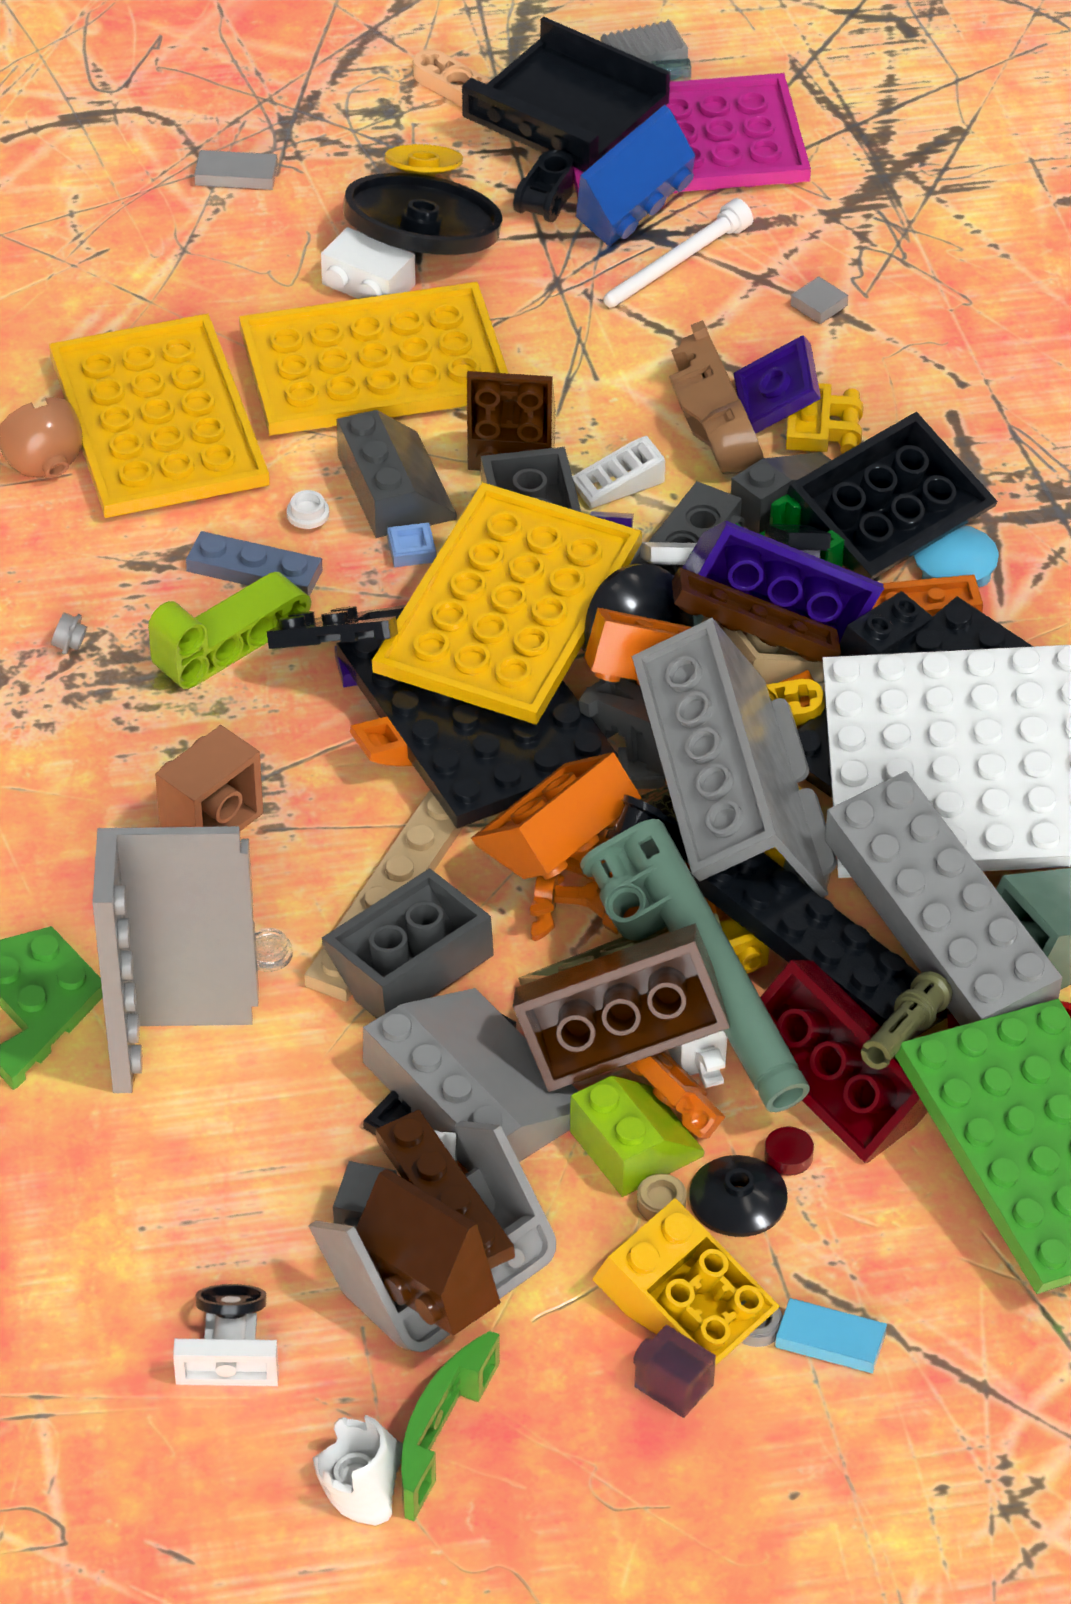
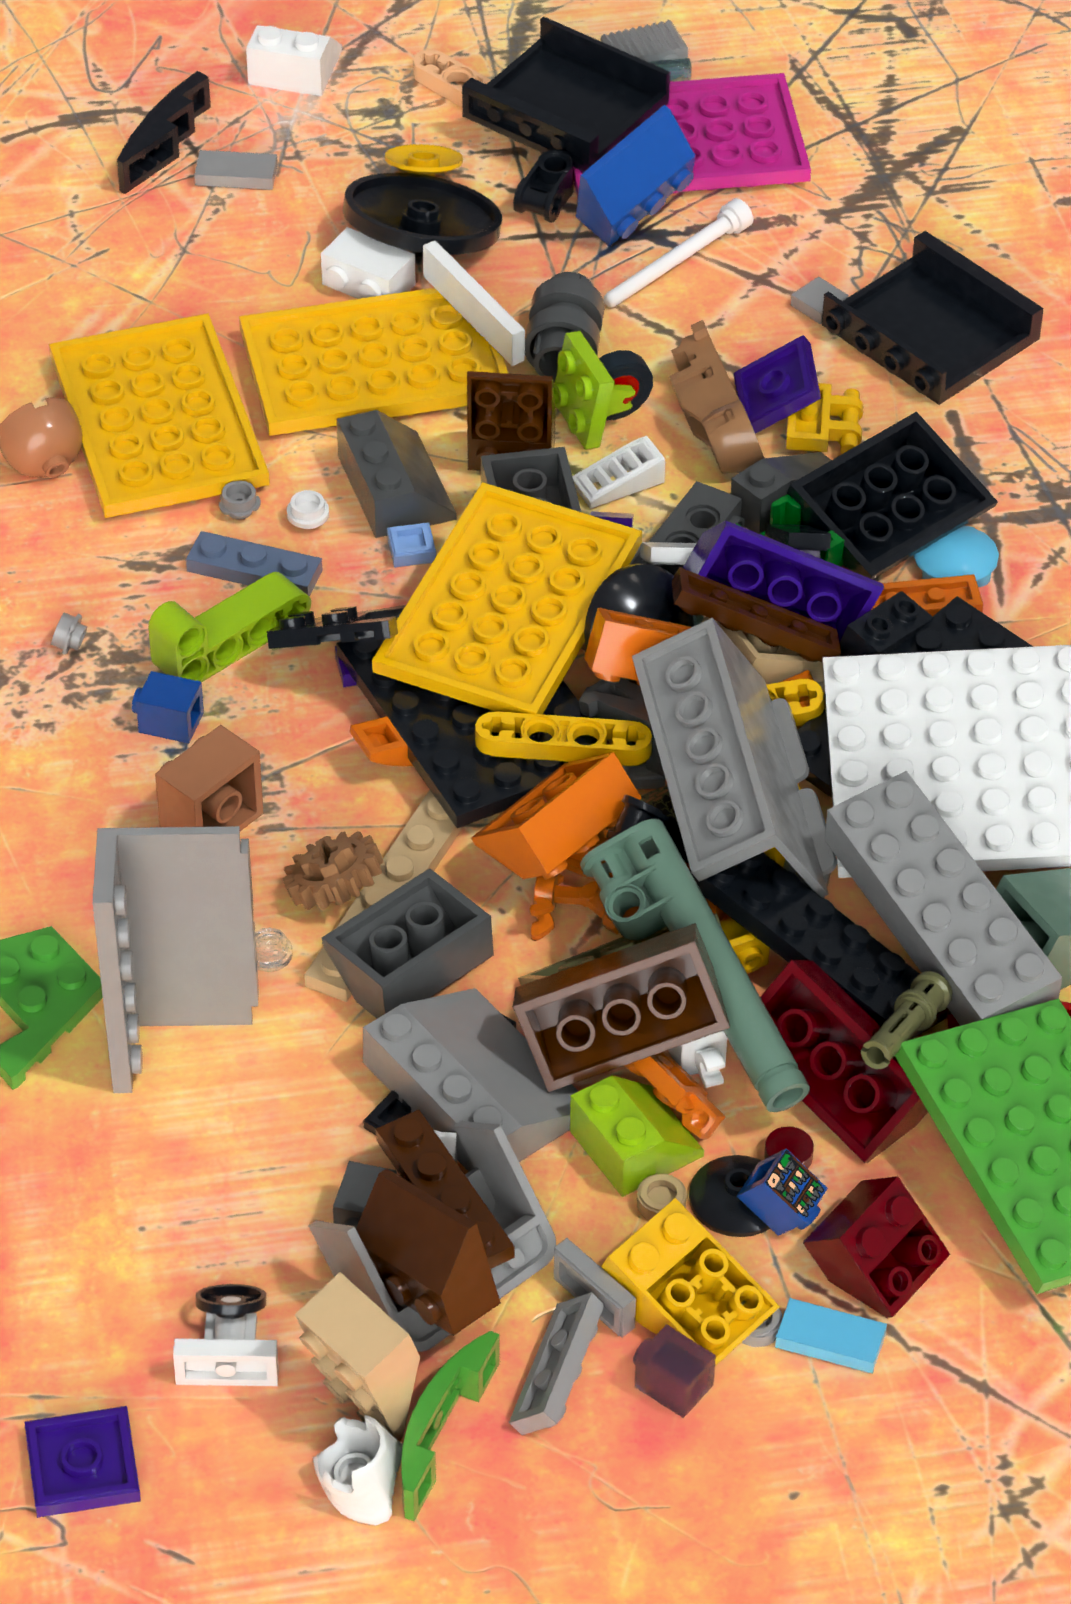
(82, 1461): none -> dark purple tile
(160, 132): none -> black slope
(169, 706): none -> blue brick
(239, 500): none -> light grey plate
(291, 60): none -> white slope
(333, 870): none -> medium nougat gear
(360, 1353): none -> tan slope
(474, 303): none -> white tile
(557, 307): none -> dark grey piece
(557, 1364): none -> light grey plate
(563, 732): none -> yellow beam
(582, 1276): none -> light grey tile
(596, 388): none -> lime plate
(783, 1193): none -> brick
(877, 1245): none -> dark red slope
(936, 320): none -> black panel

